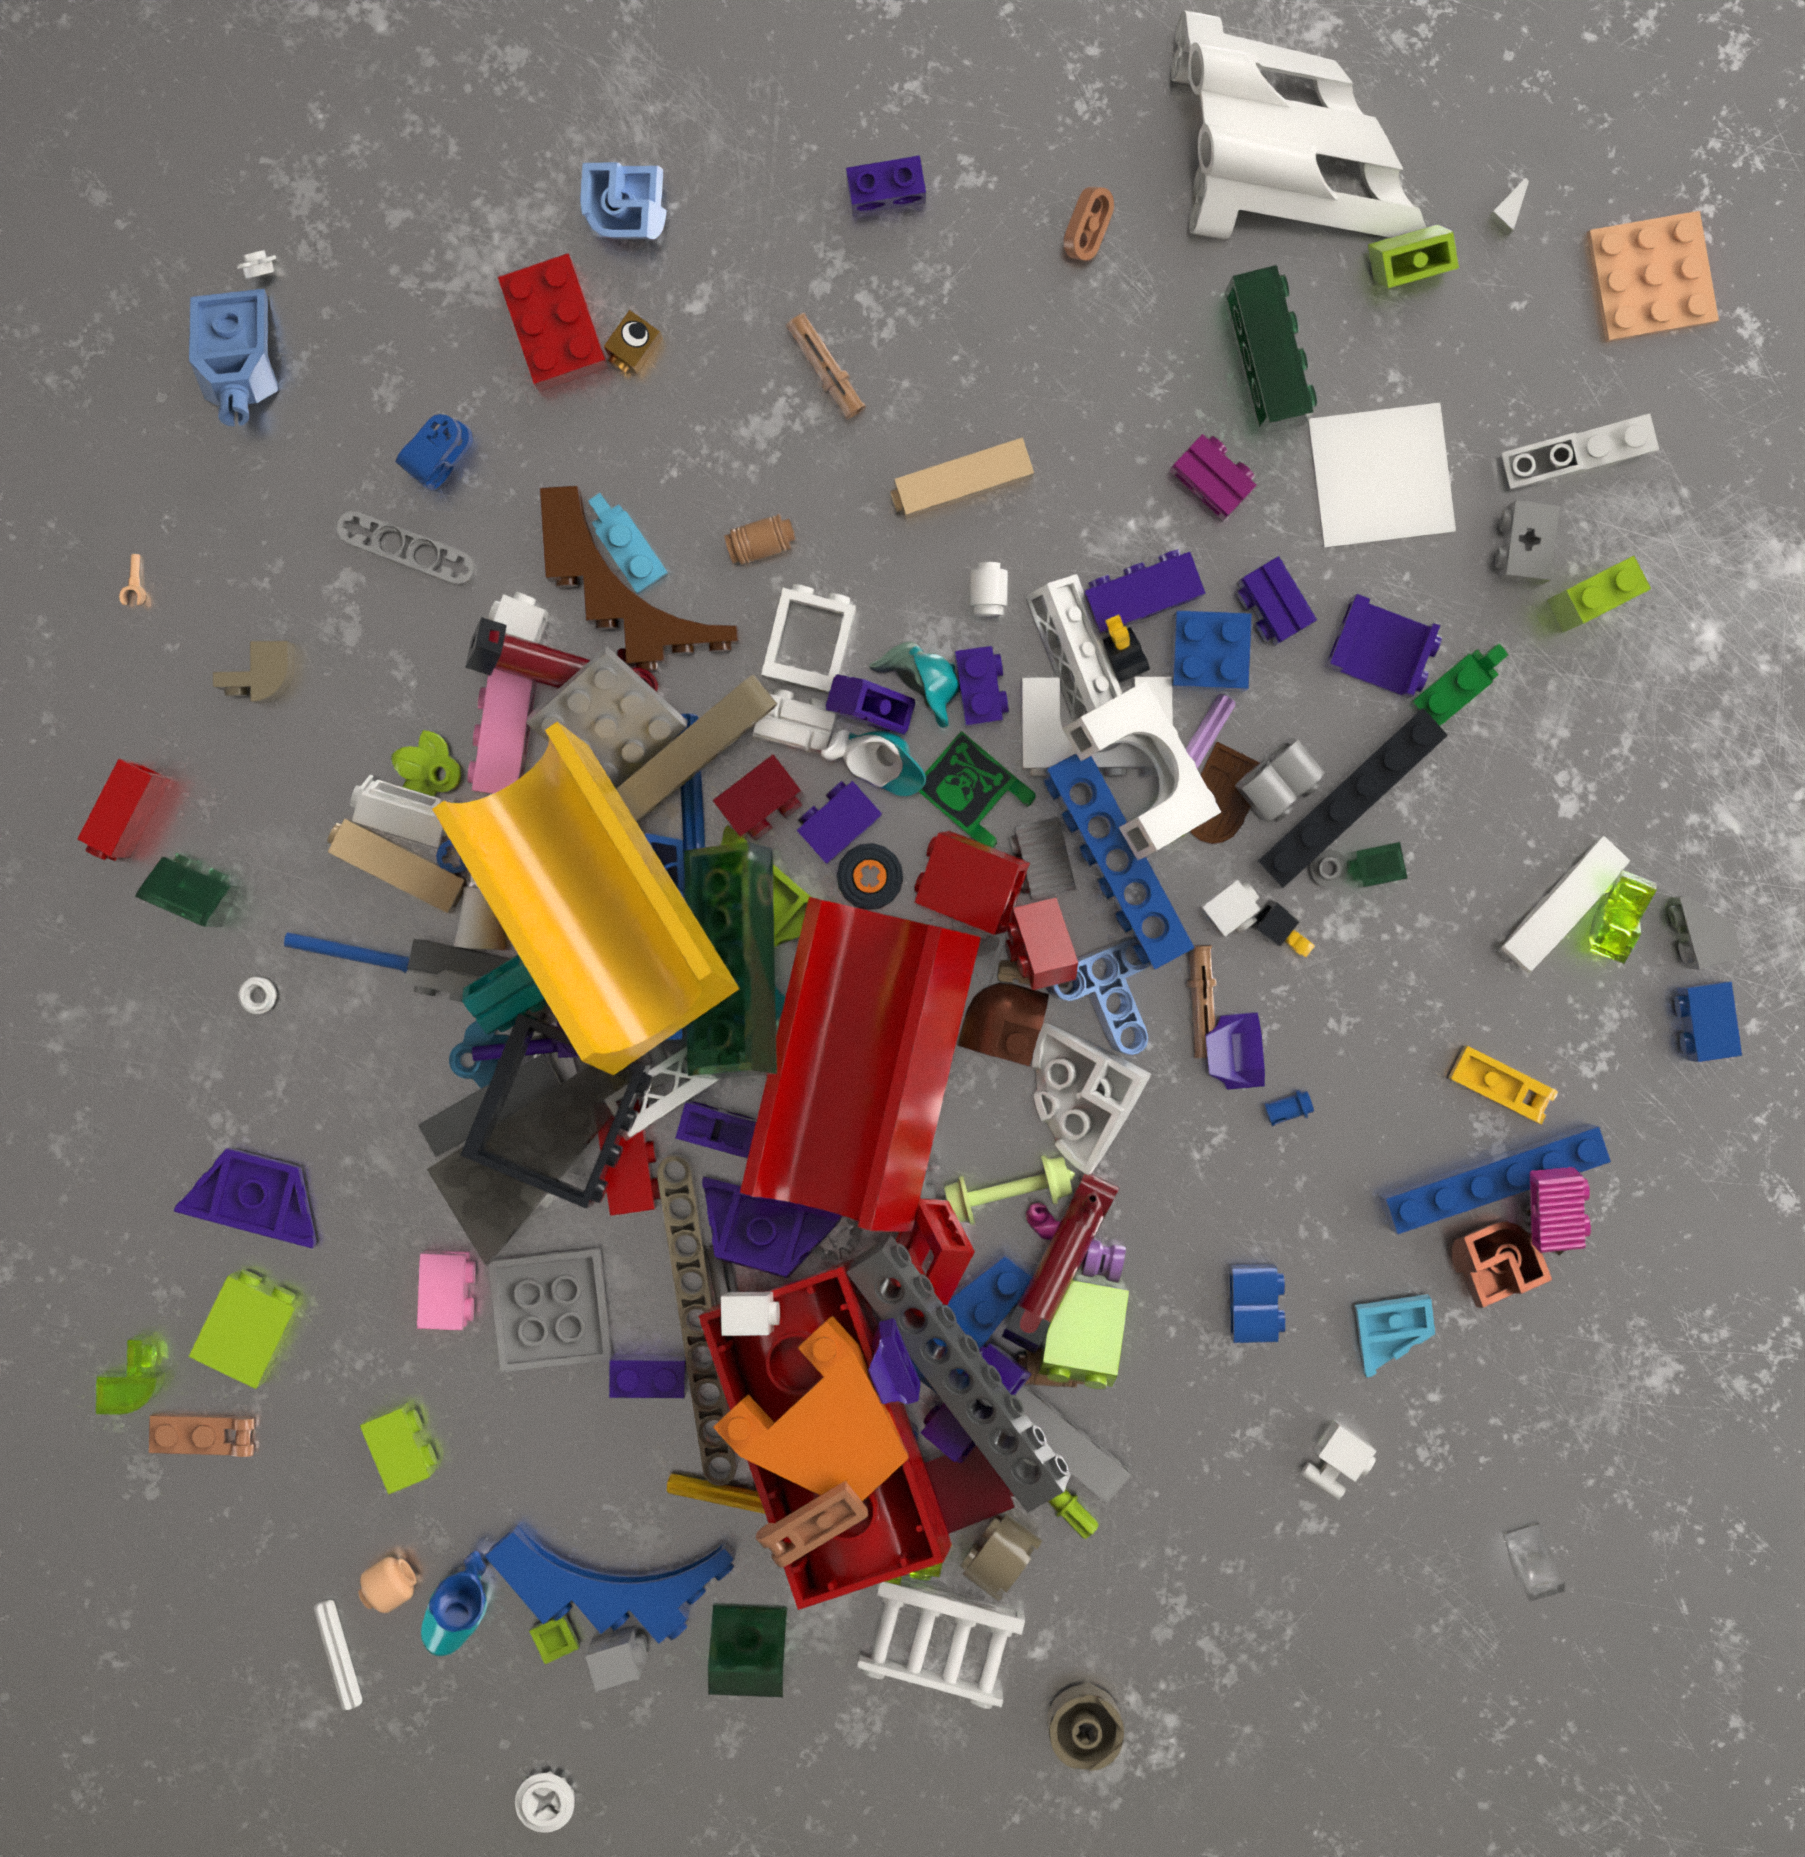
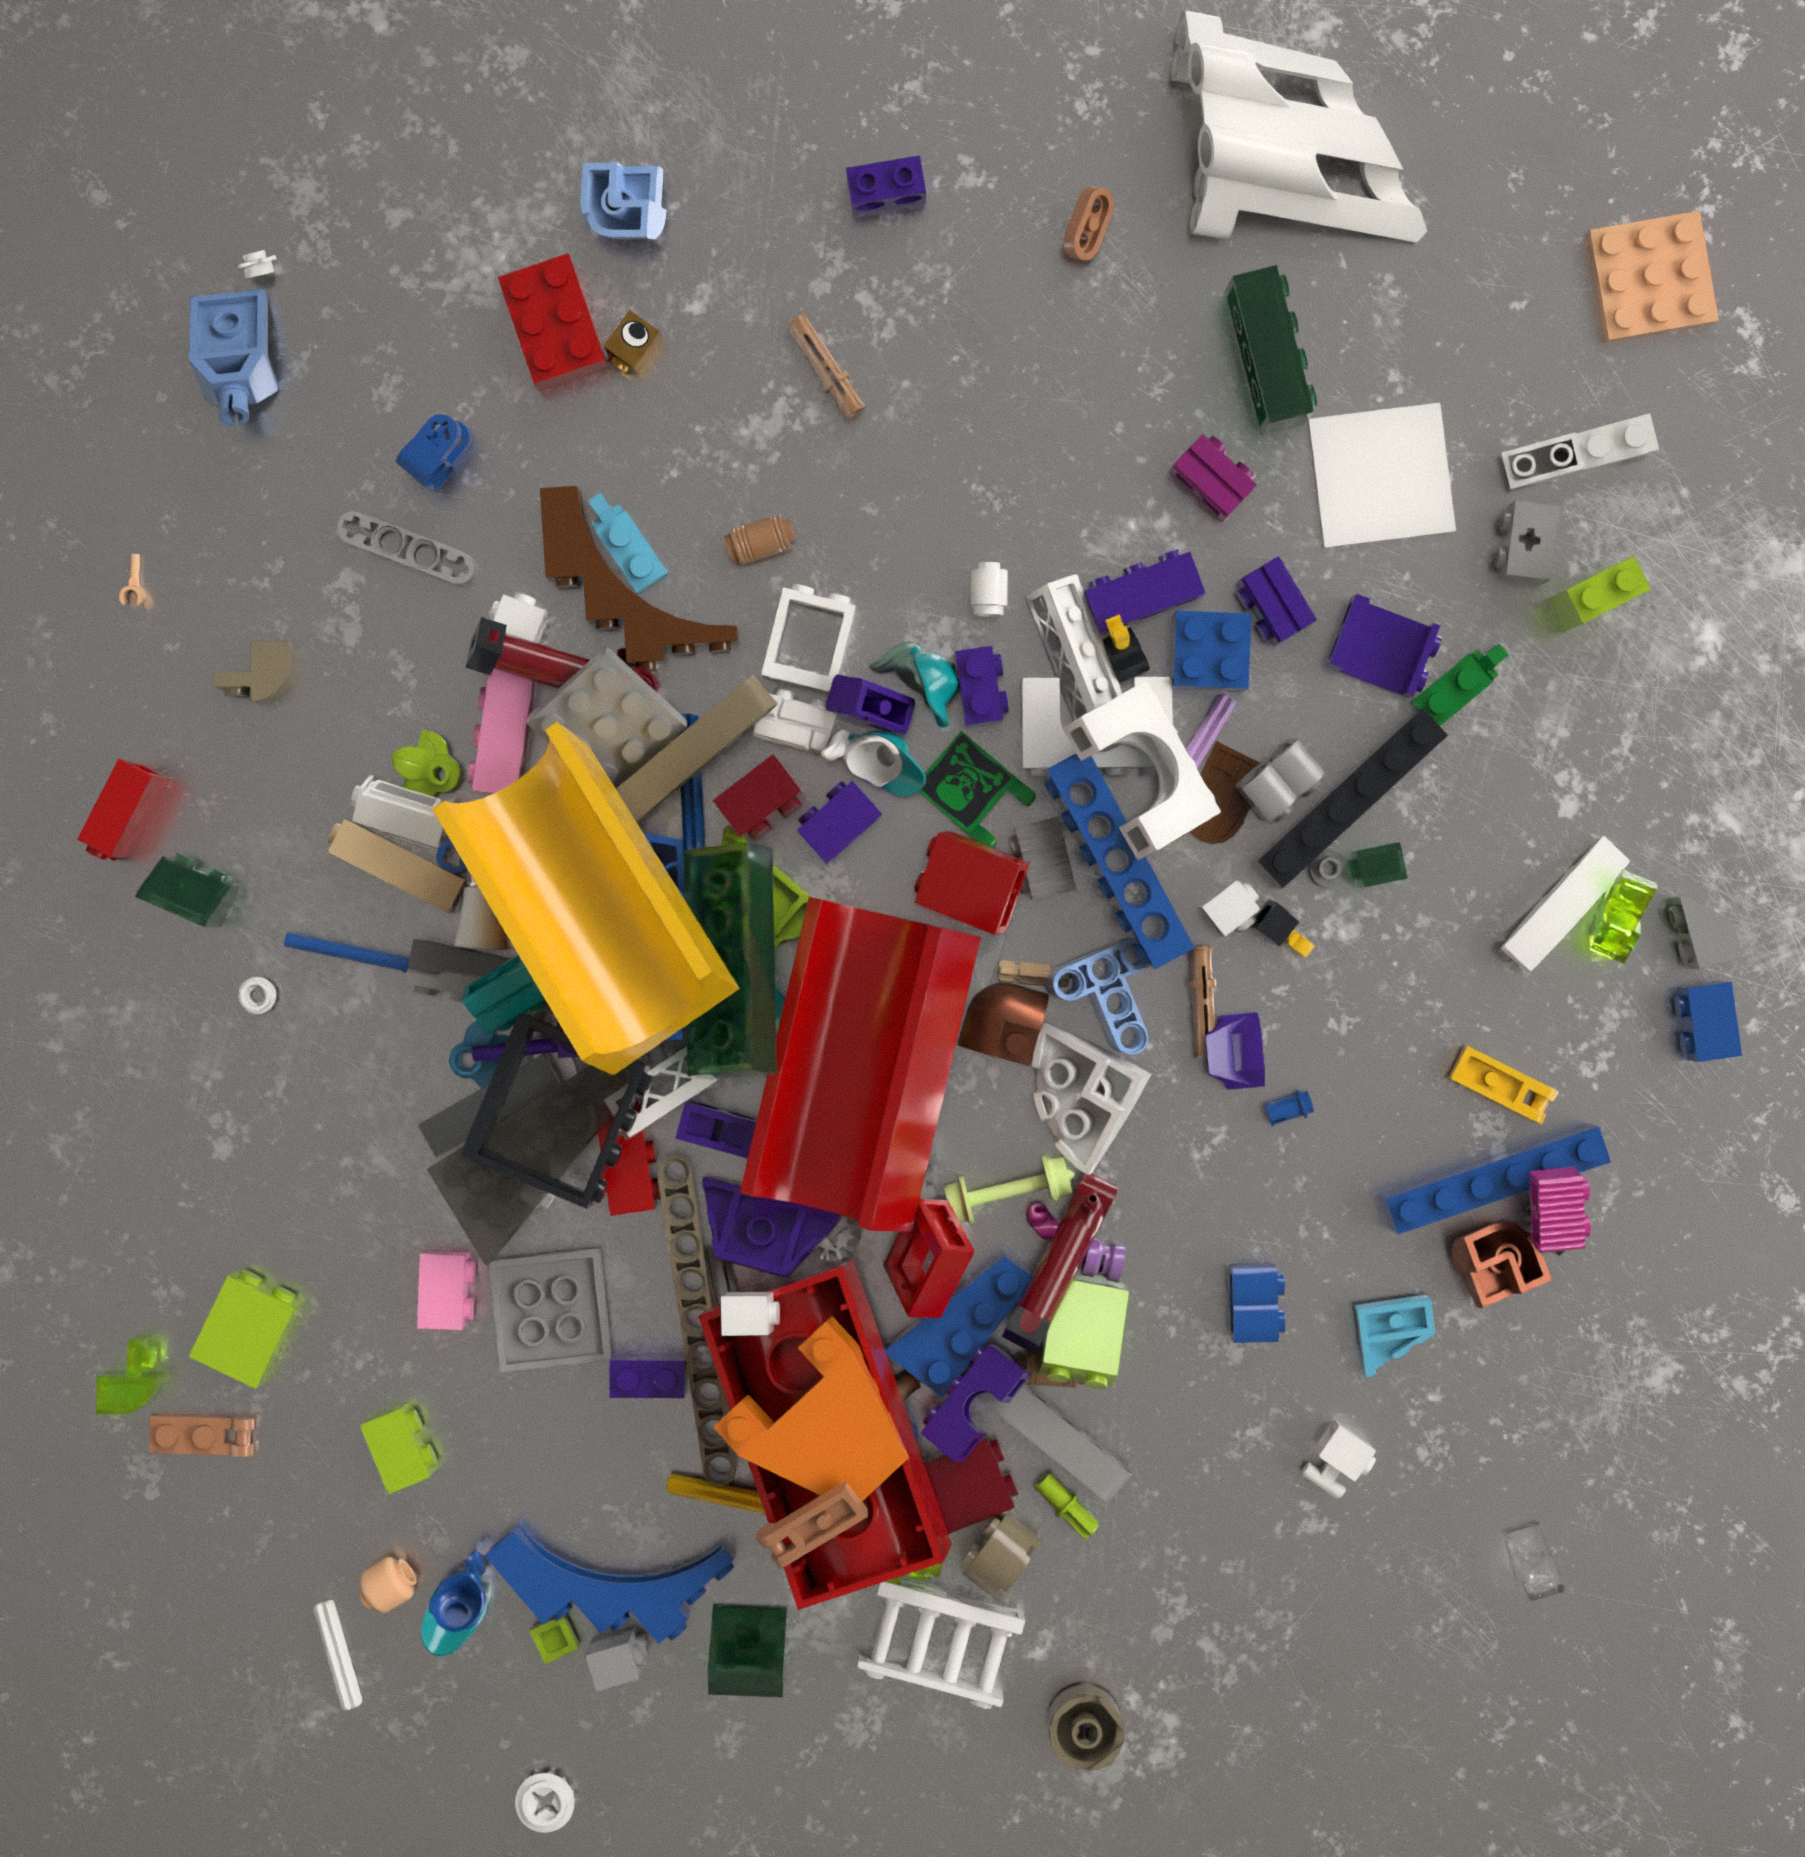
(254, 1197): dark purple wing -> none
(850, 874): black bush -> none
(892, 1366): dark purple slope -> none
(960, 1393): dark grey brick -> none
(962, 479): tan brick -> none
(1041, 944): brick -> none
(1413, 256): lime brick -> none
(1507, 212): white piece -> none

